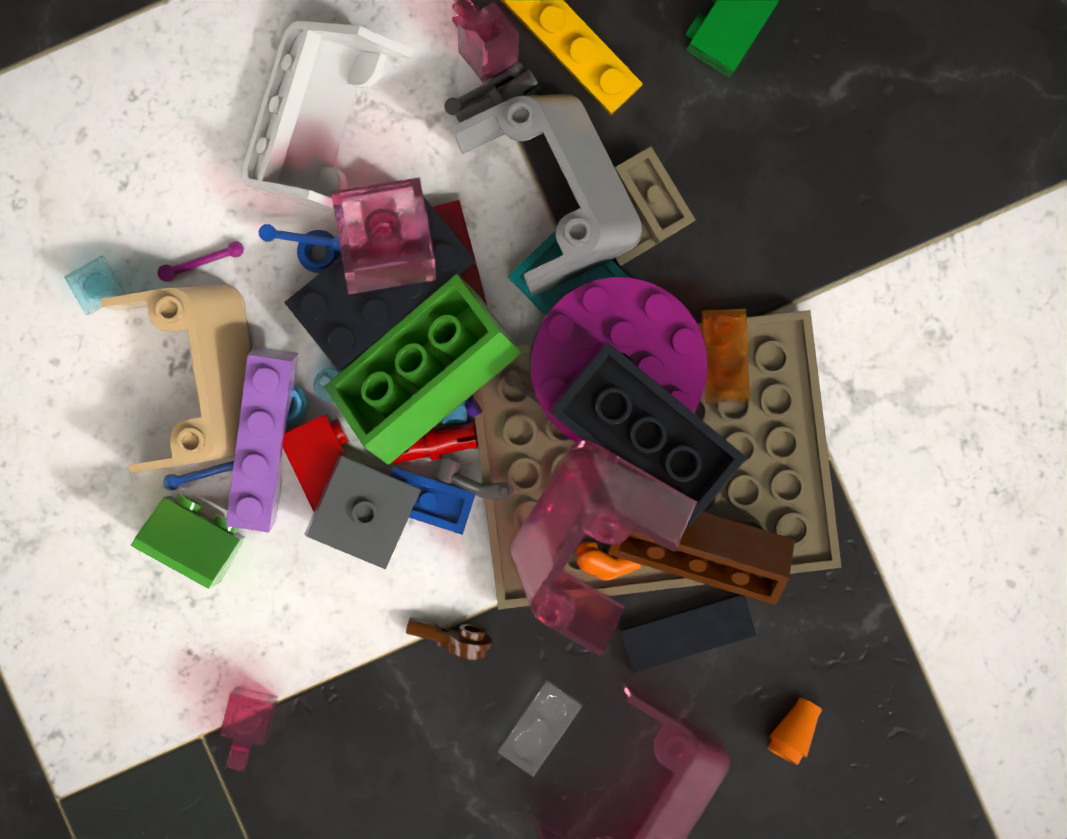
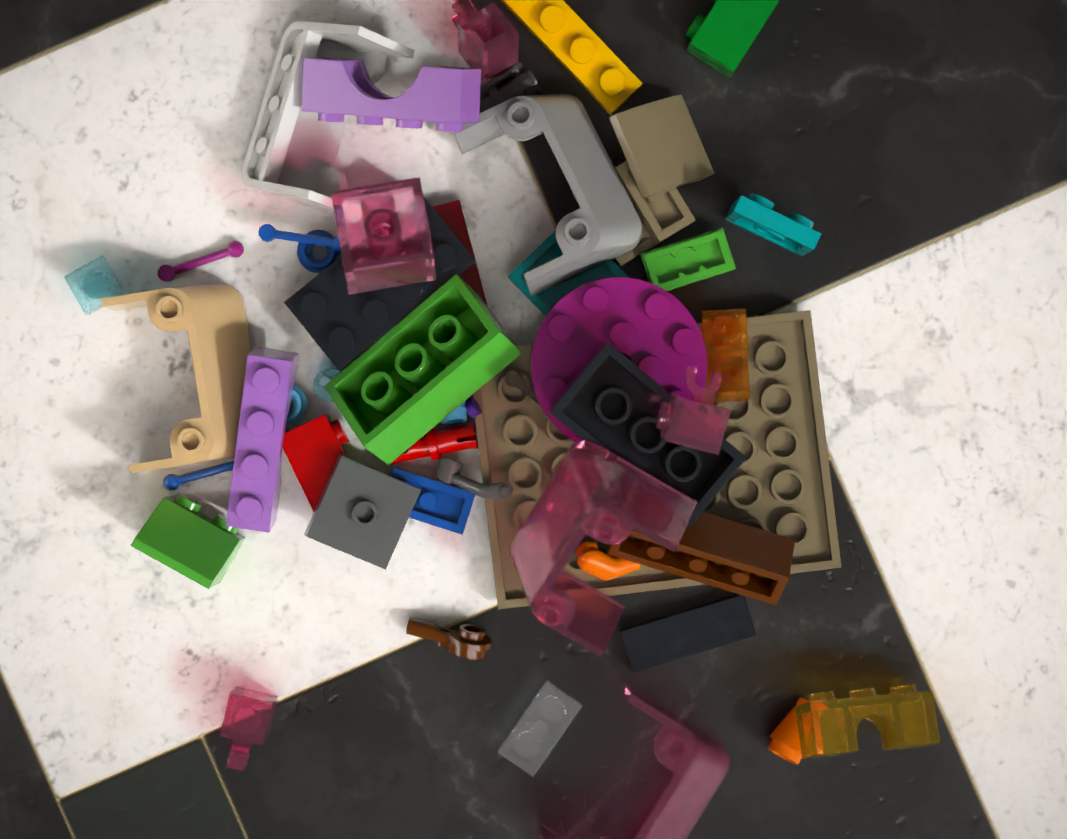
(438, 95): none -> medium lavender arch
(661, 145): none -> dark tan slope
(688, 260): none -> bright green plate
(694, 420): none -> clear pink brick
(789, 232): none -> teal plate
(902, 717): none -> clear yellow arch

